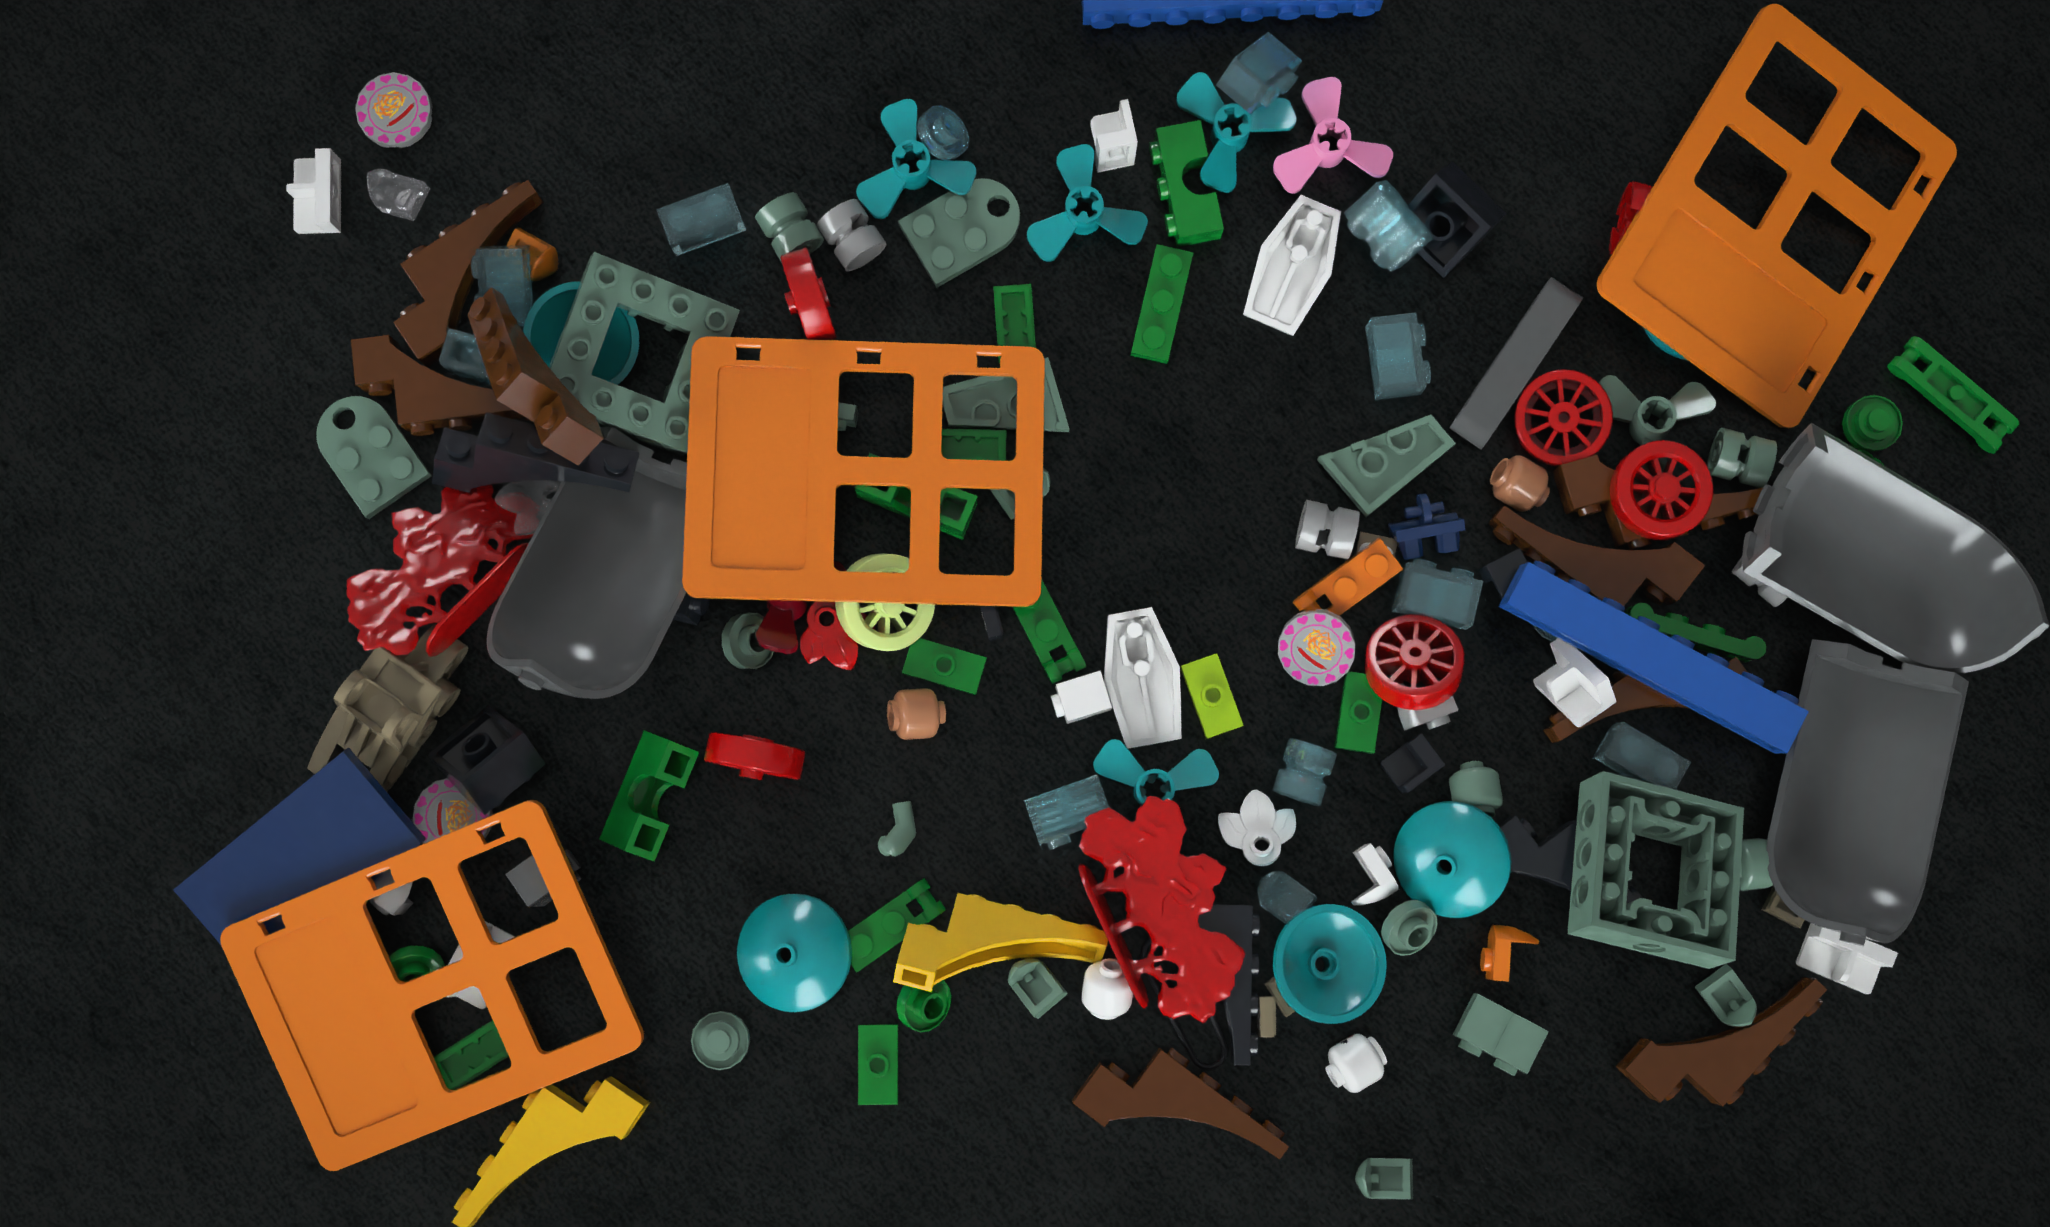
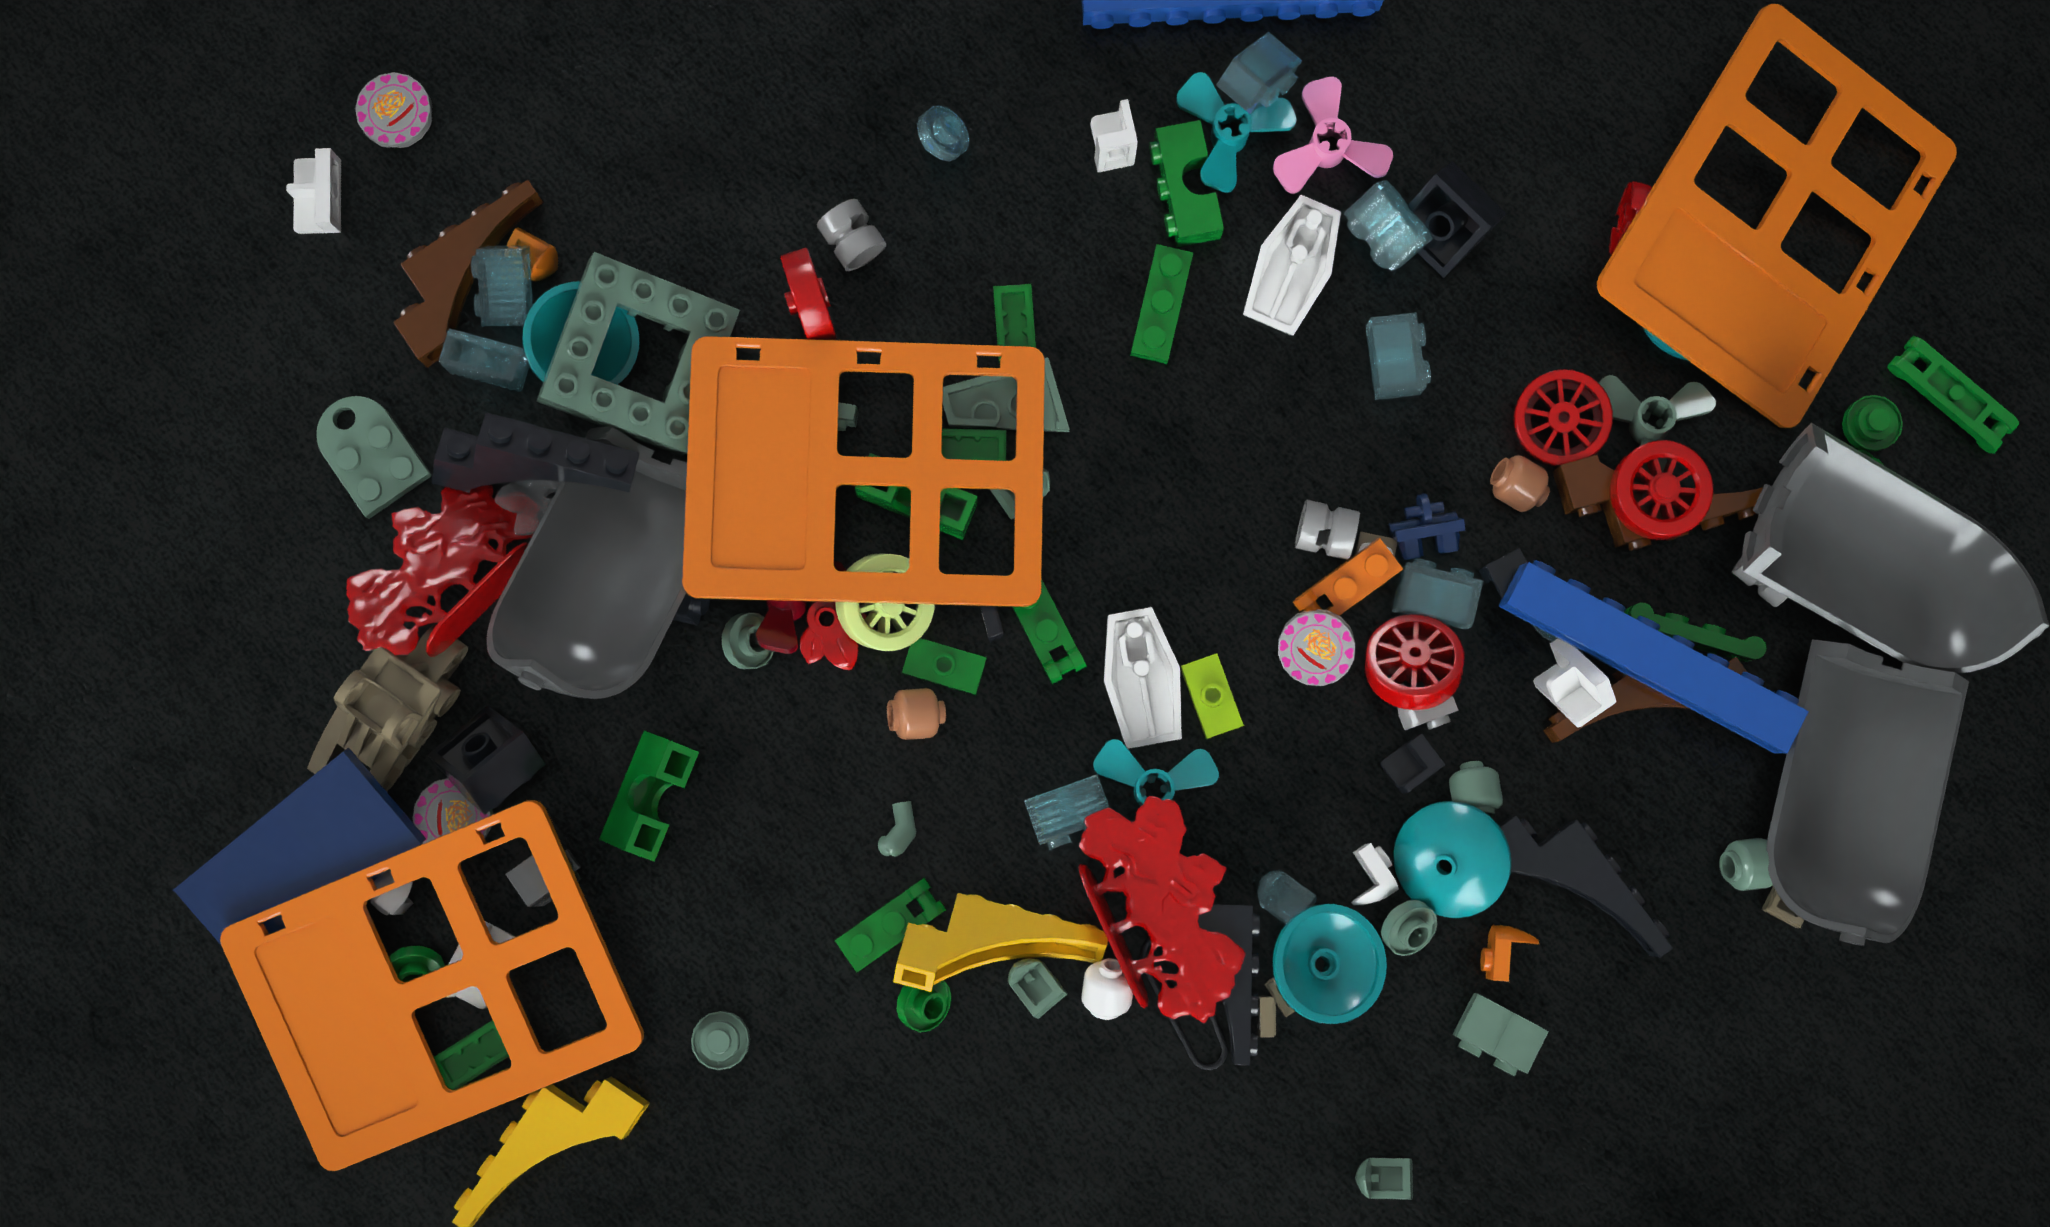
(396, 193): clear plate -> none
(422, 395): reddish brown arch -> none
(527, 383): reddish brown arch -> none
(701, 219): clear light blue brick -> none
(754, 756): red wheel -> none
(786, 223): sand green wheel -> none
(817, 947): teal dish -> none
(878, 1064): green plate -> none
(882, 190): teal piece -> none
(960, 231): sand green plate -> none
(1053, 233): teal piece -> none
(1081, 697): white brick -> none
(1172, 1091): reddish brown arch -> none
(1255, 823): white plate -> none
(1304, 772): clear light blue wheel -> none
(1356, 1063): white head -> none
(1358, 715): green plate -> none
(1386, 463): sand green wing -> none
(1516, 363): dark grey beam -> none
(1606, 571): reddish brown arch -> none
(1640, 757): clear light blue brick -> none
(1710, 836): sand green brick -> none
(1725, 1060): reddish brown arch -> none
(1728, 997): sand green plate -> none
(1755, 458): sand green wheel -> none
(1841, 961): white panel -> none

